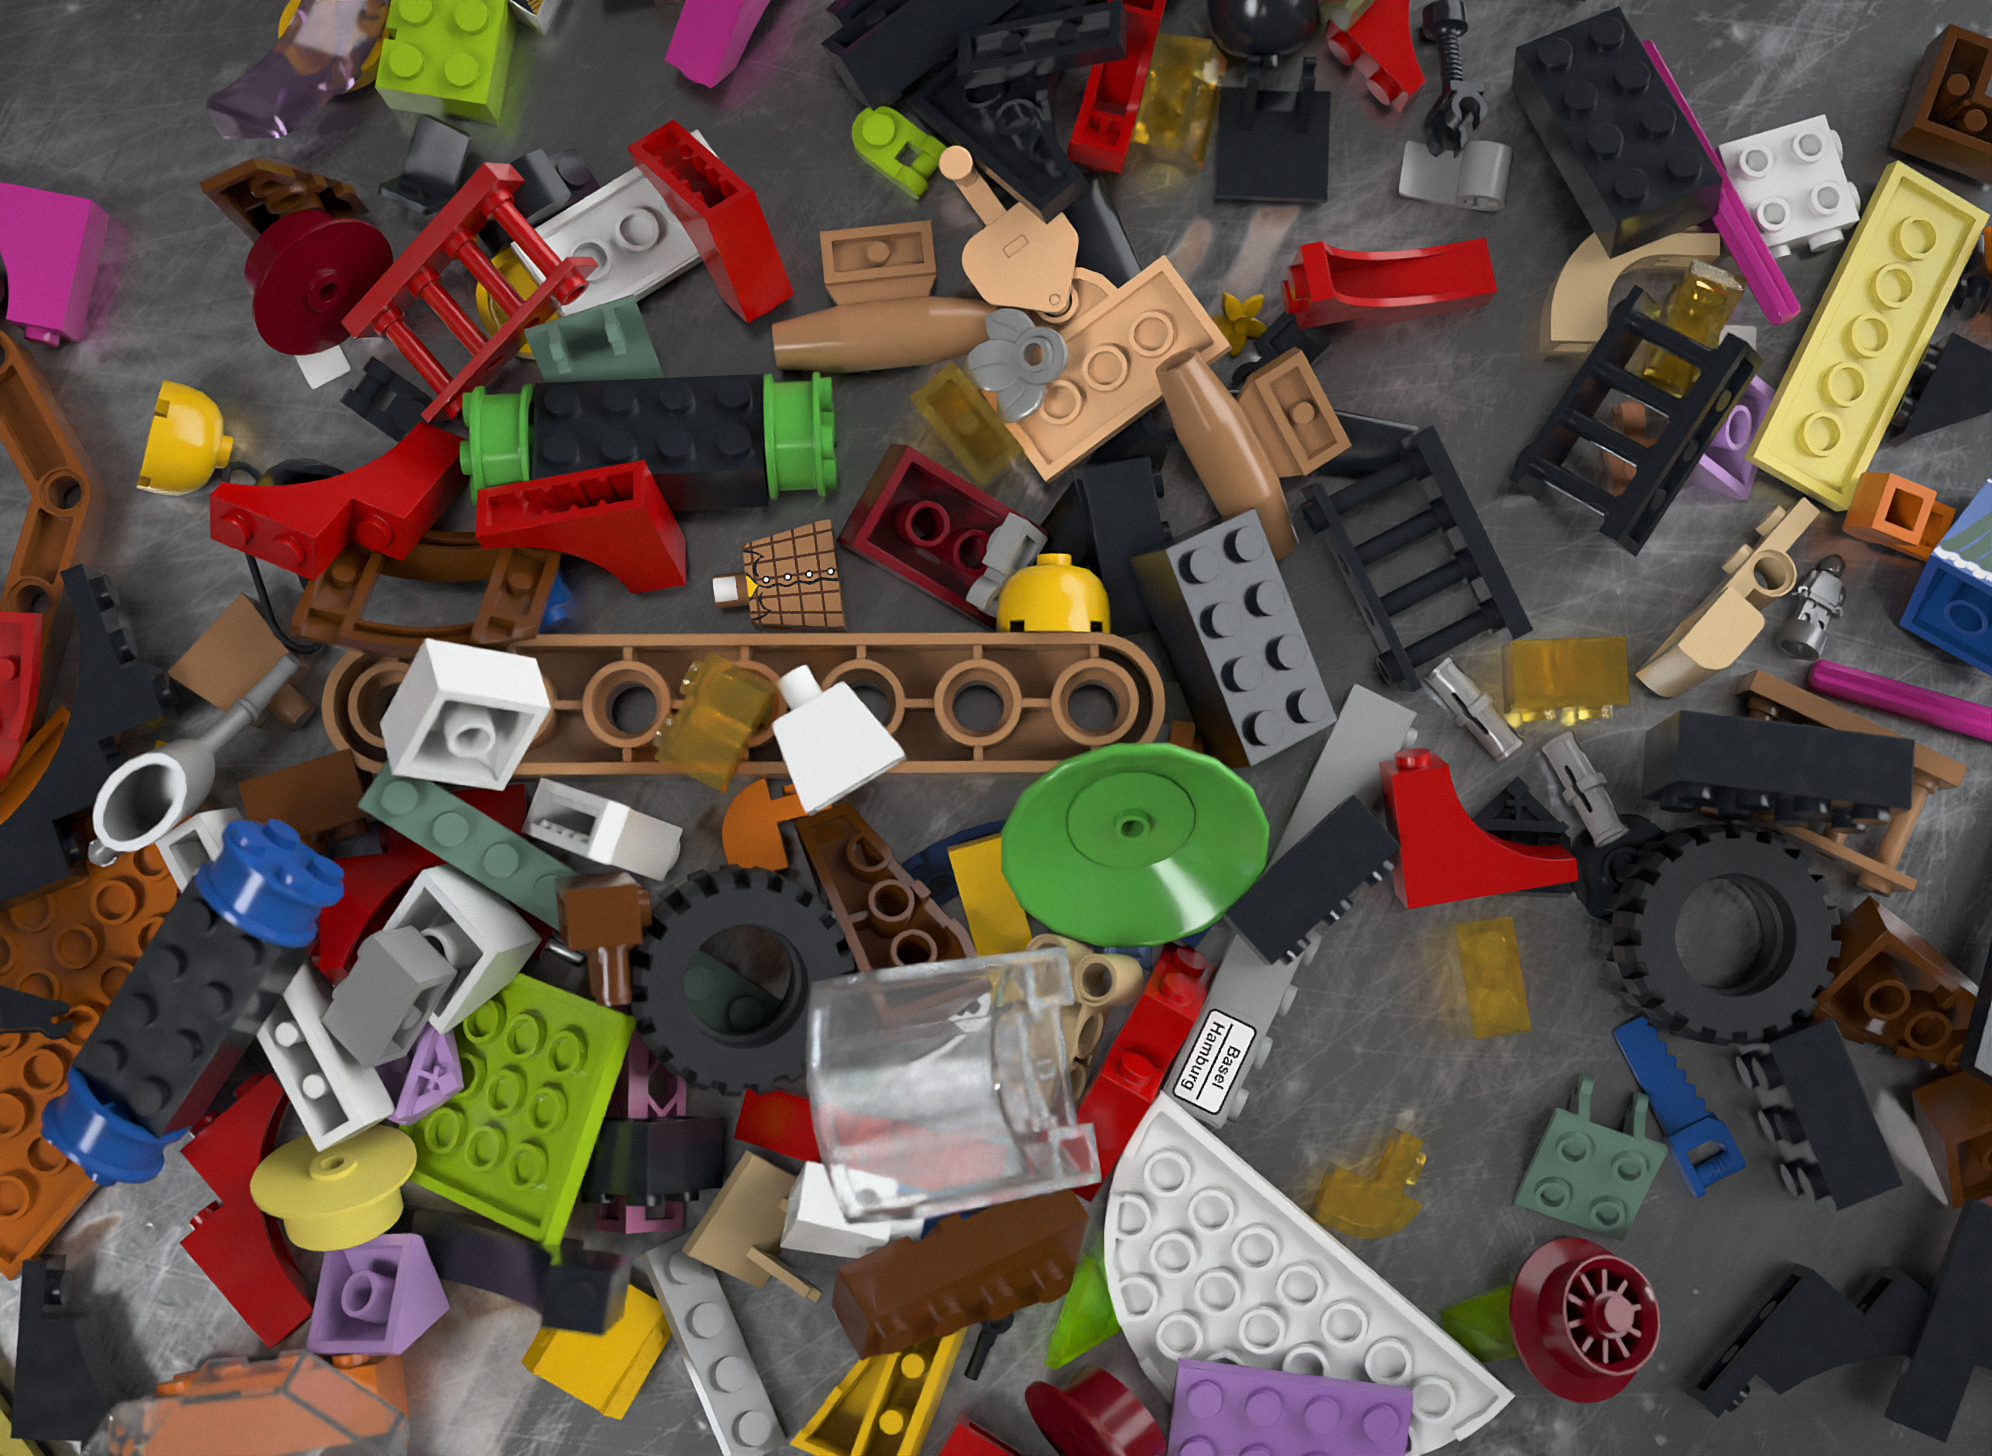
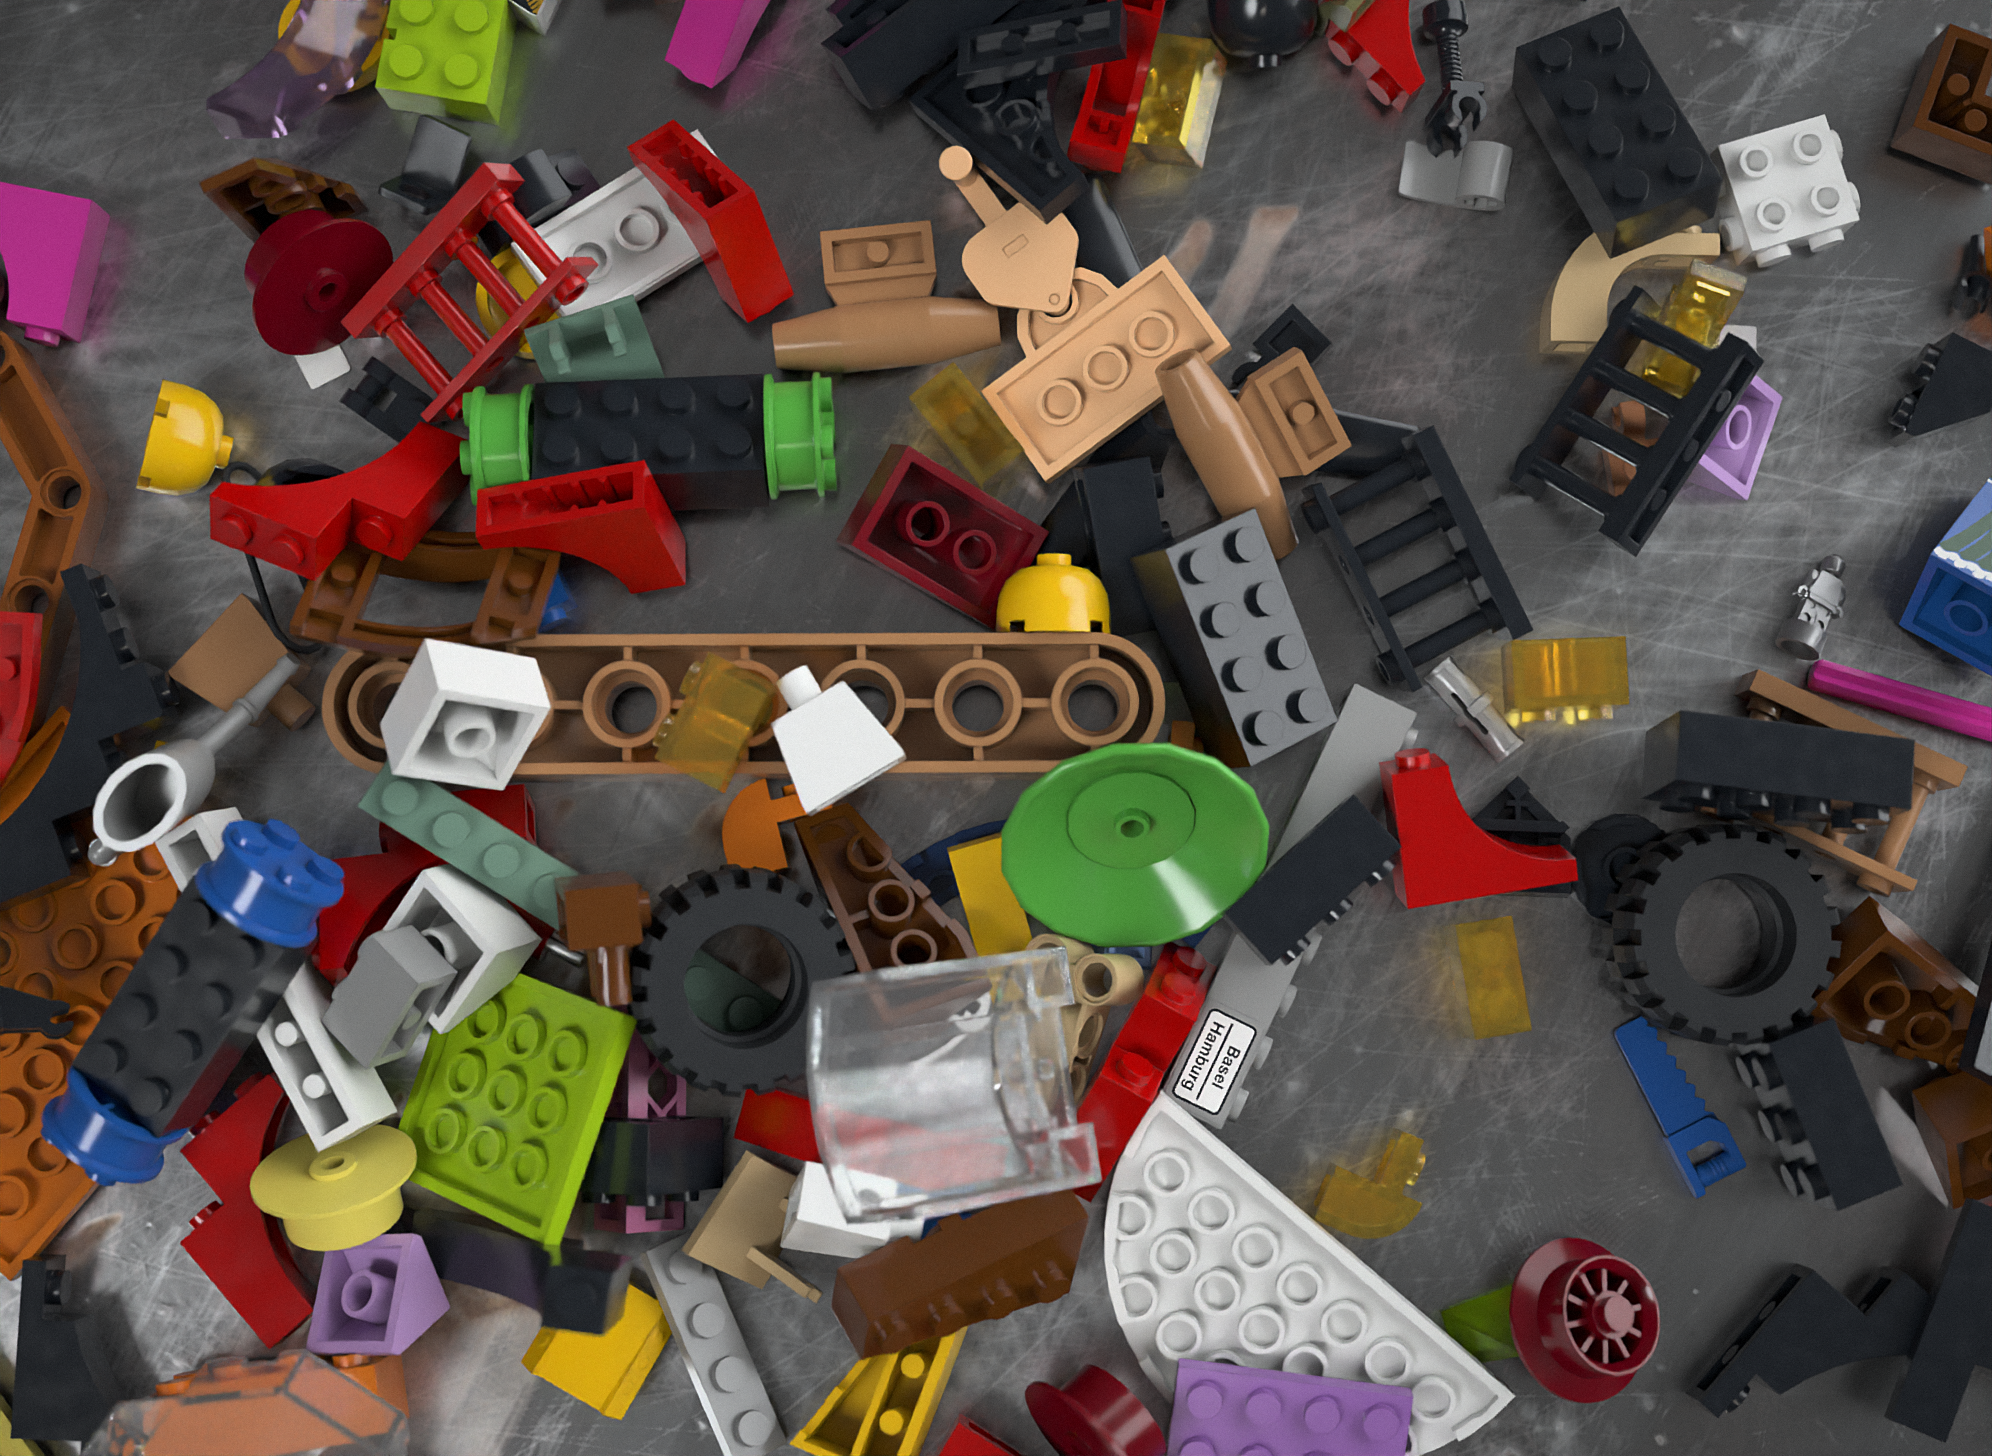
(313, 799): reddish brown brick -> none
(423, 1077): lavender slope -> none
(602, 830): white arch -> none
(788, 582): medium nougat torso -> none
(881, 140): lime plate -> none
(985, 1341): black hand -> none
(1007, 363): light grey plate -> none
(1008, 550): light grey plate -> none
(1085, 1315): clear neon green slope -> none
(1239, 320): yellow plant -> none
(1273, 140): black plate -> none
(1386, 286): red arch -> none
(1585, 789): light grey pin -> none
(1591, 1171): sand green plate -> none
(1730, 614): tan plate -> none
(1737, 226): dark pink axle -> none
(1867, 336): light yellow plate -> none
(1897, 514): orange brick -> none

